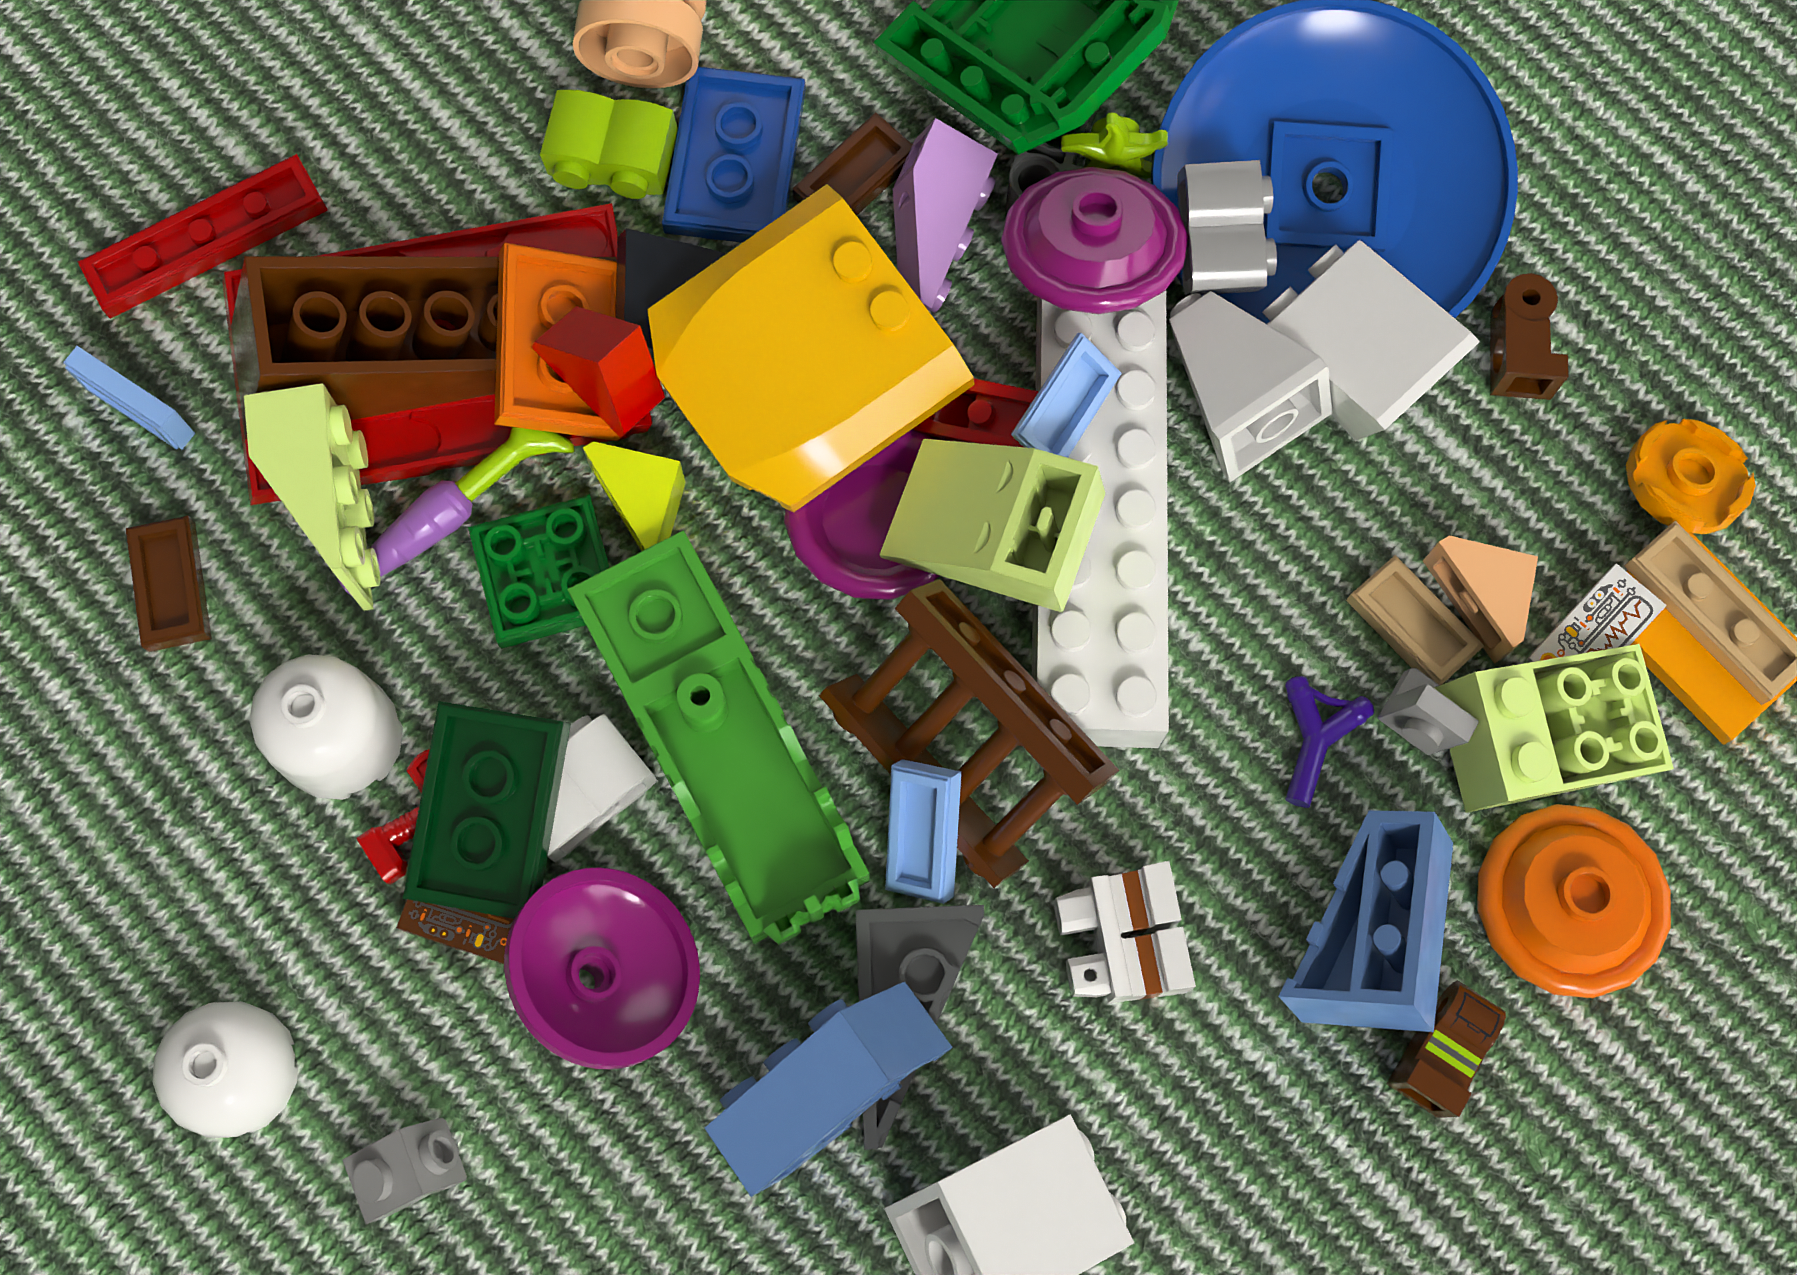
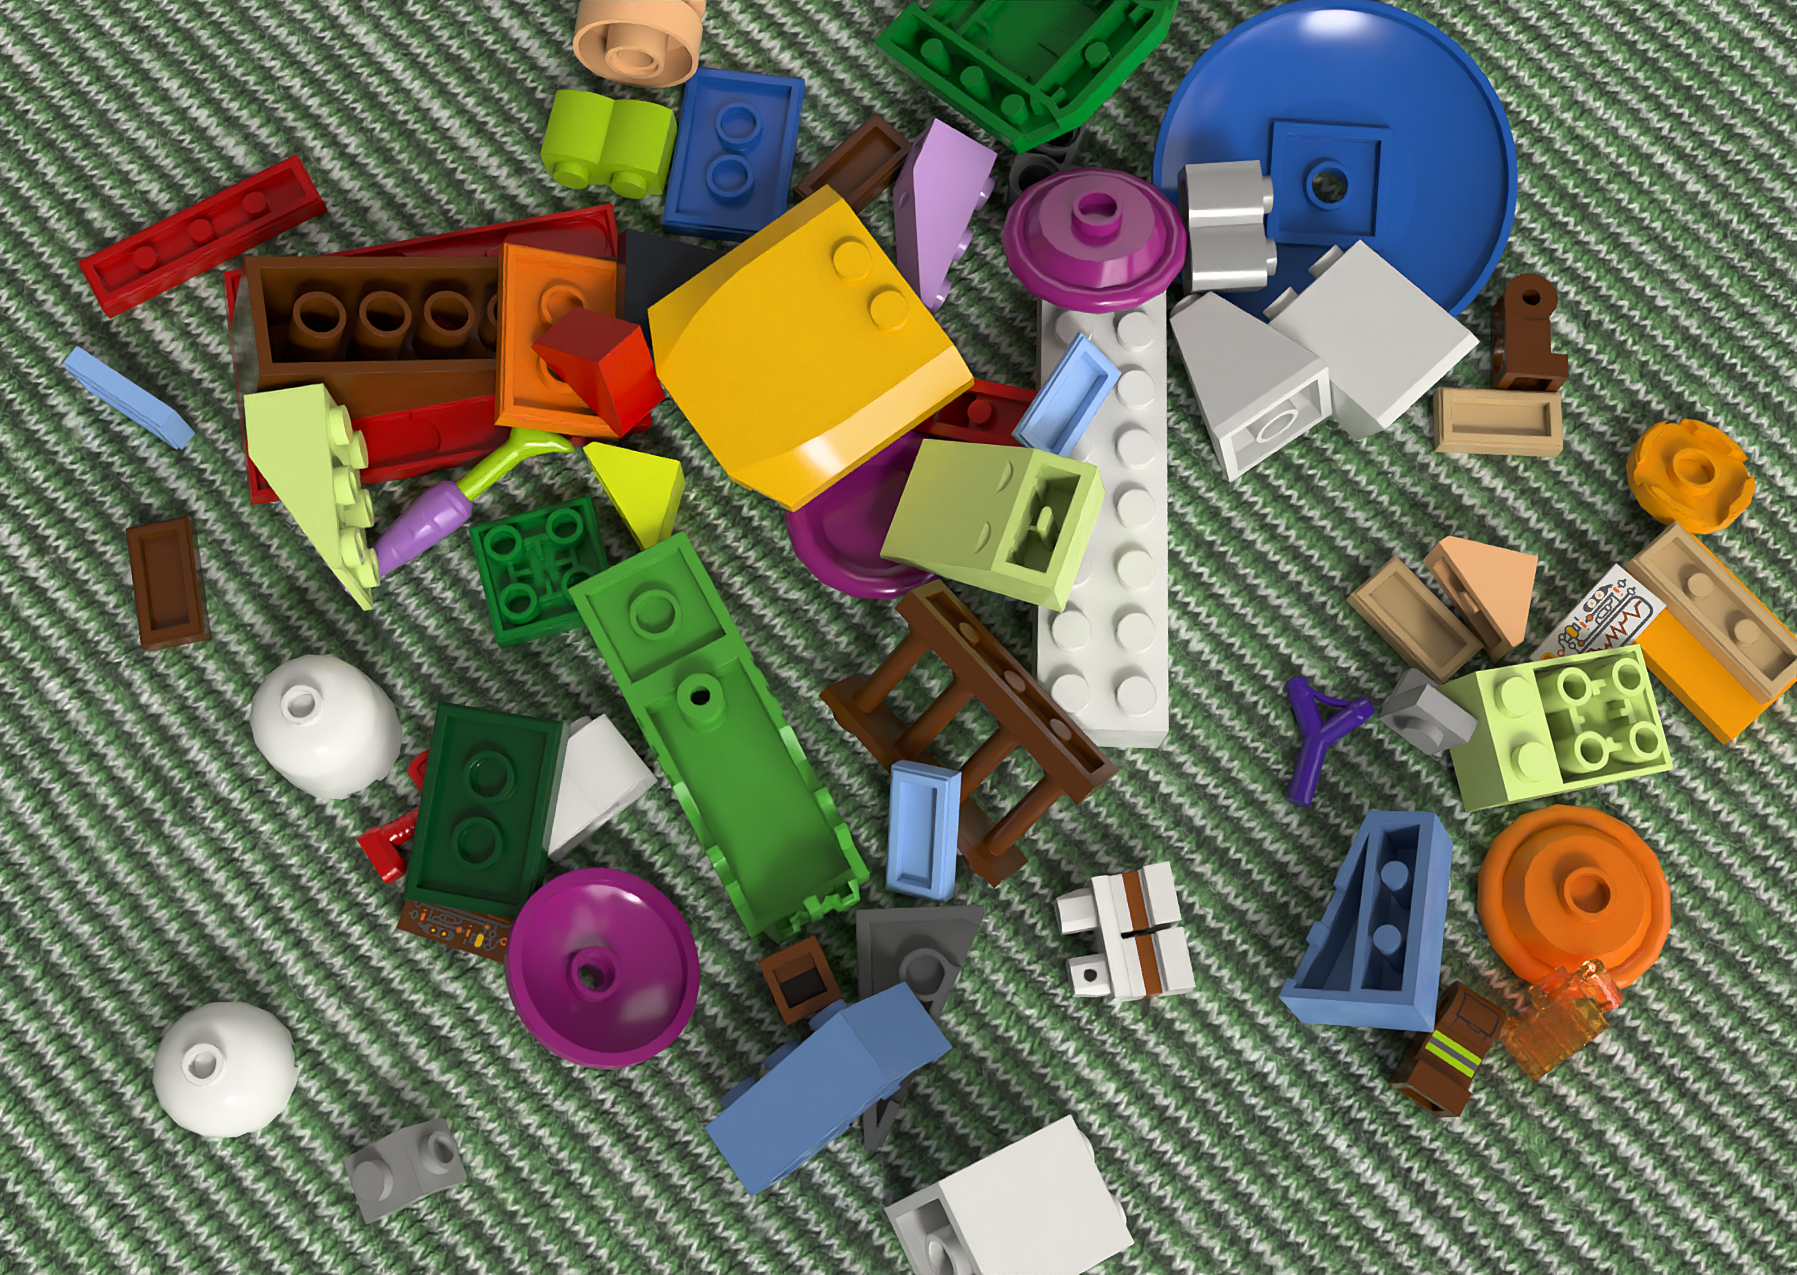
(800, 980): none -> reddish brown leg
(1116, 144): lime animal -> none
(1497, 422): none -> tan tile
(1561, 1019): none -> clear orange piece

